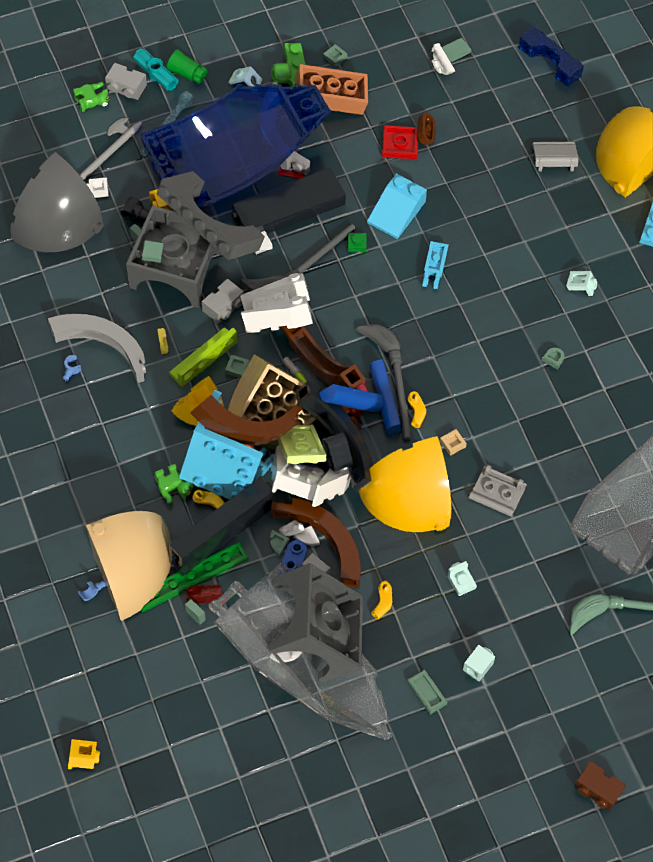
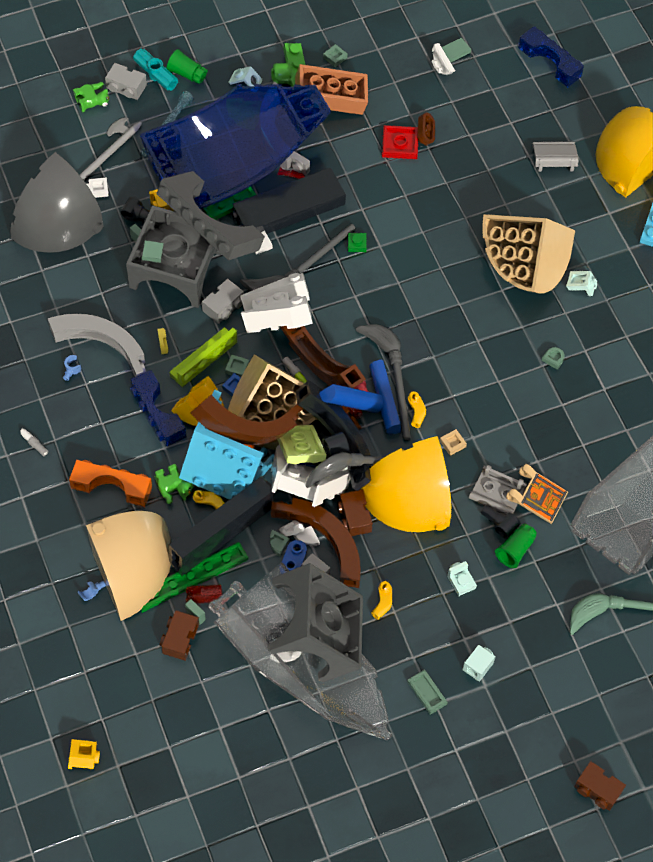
(34, 442): none -> light grey piece
(88, 476): none -> orange arch
(168, 426): none -> clear blue arch
(177, 639): none -> reddish brown brick
(225, 206): none -> green plate
(231, 384): none -> blue tile
(337, 463): none -> dark grey piece
(356, 517): none -> reddish brown brick
(397, 206): medium azure slope -> none
(435, 263): medium azure hinge -> none
(504, 524): none -> black pin
(516, 545): none -> green plant
(528, 250): none -> tan brick
(540, 495): none -> flag

